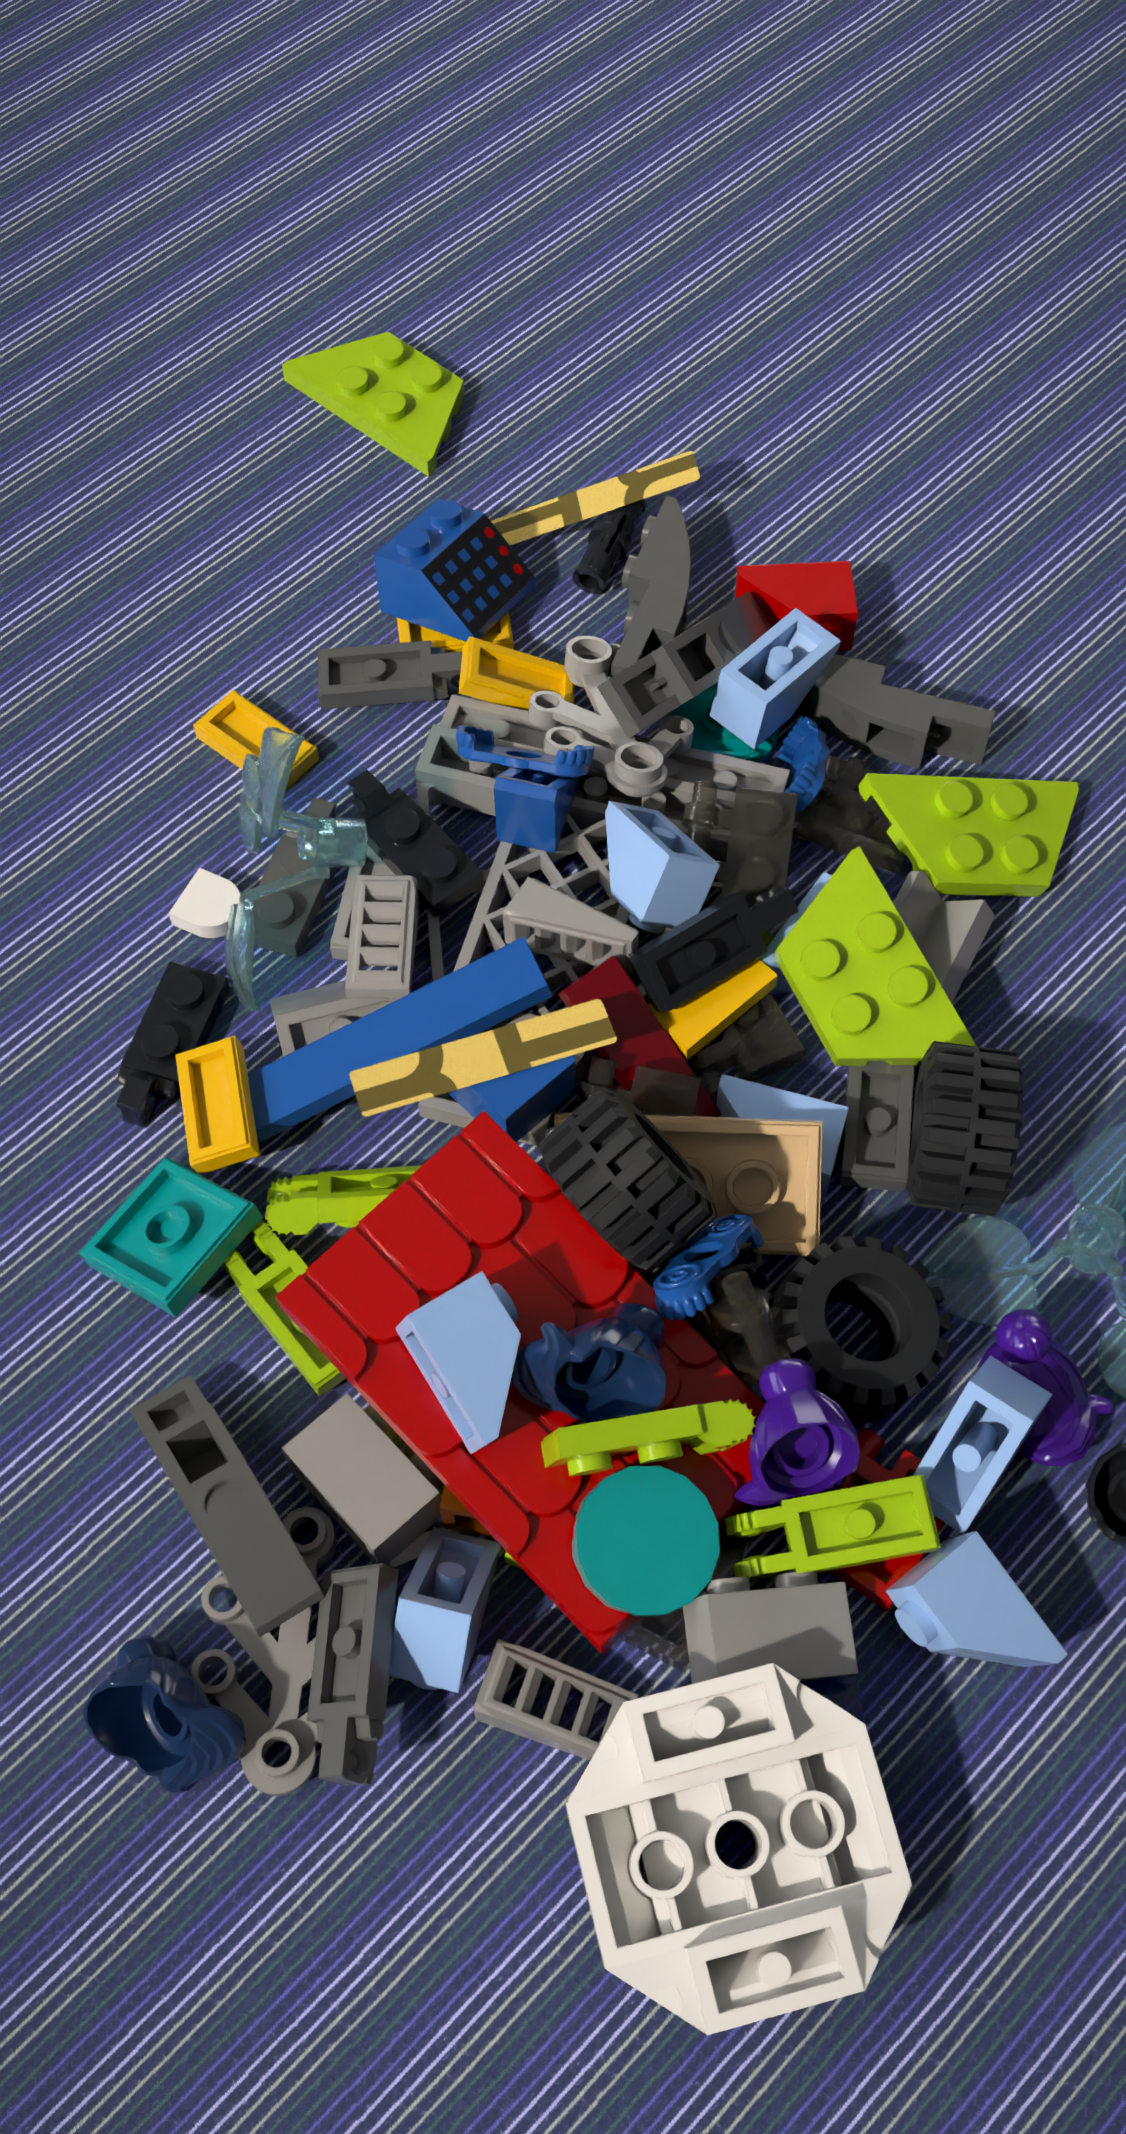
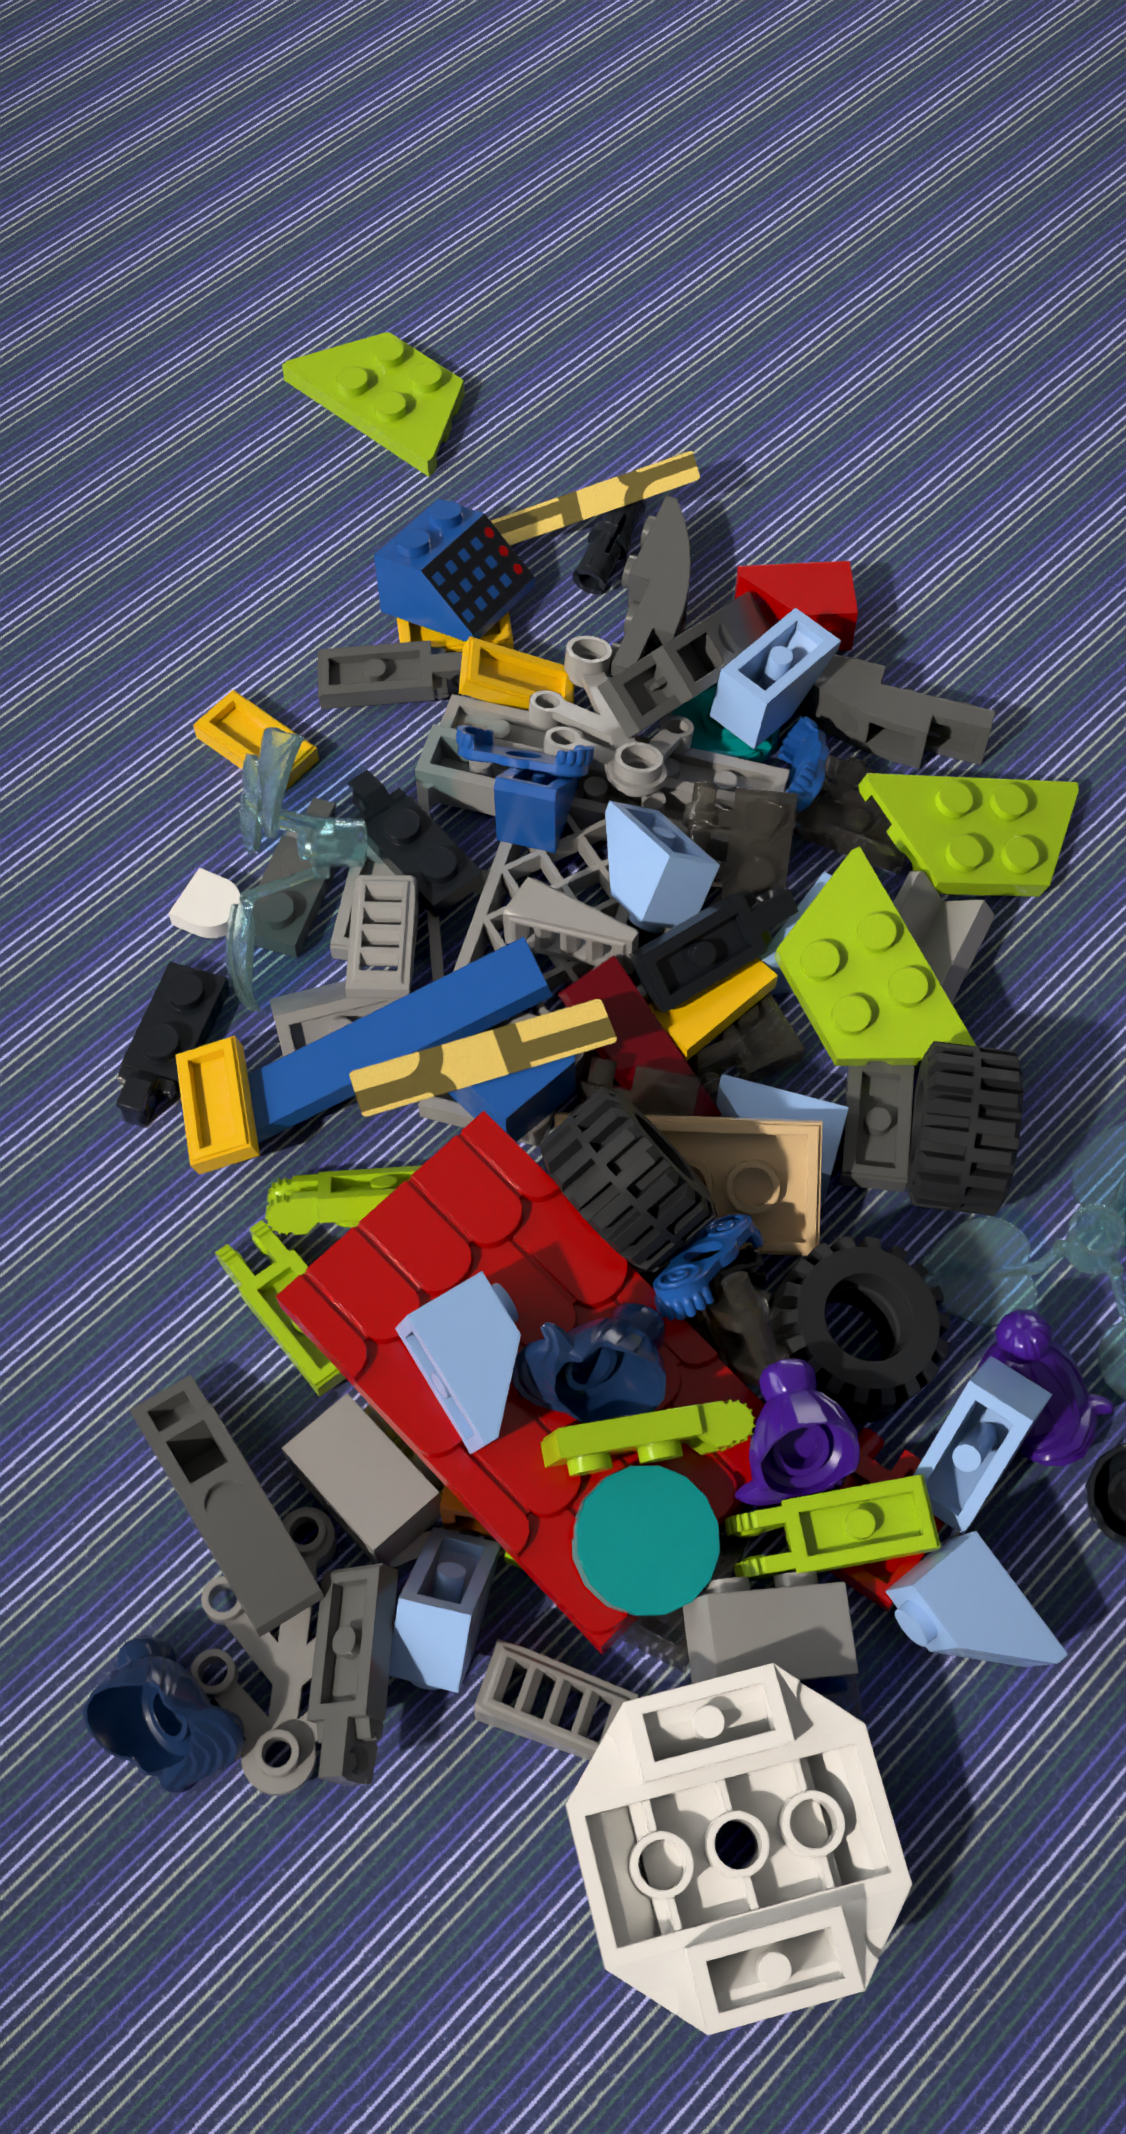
(171, 1236): teal tile -> none

